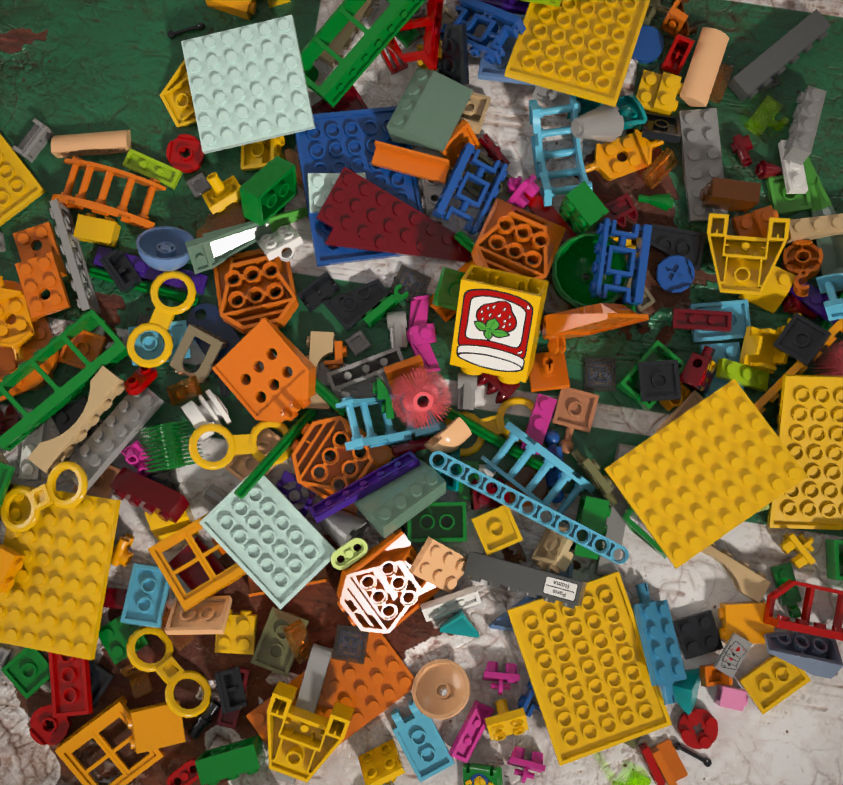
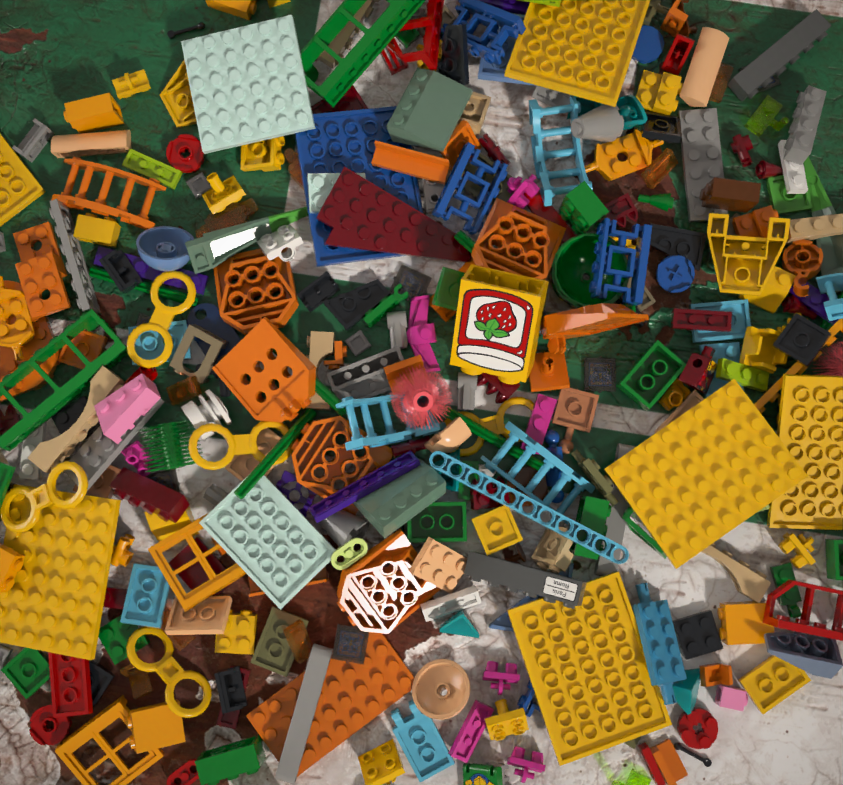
(93, 113): none -> light orange brick
(125, 406): none -> bright pink wedge
(131, 84): none -> yellow hips
(204, 719): black pin -> none
(268, 190): green brick -> none
(299, 738): yellow wedge -> none
(382, 393): green slope -> none
(659, 380): black plate -> none
(732, 655): light grey tile -> none

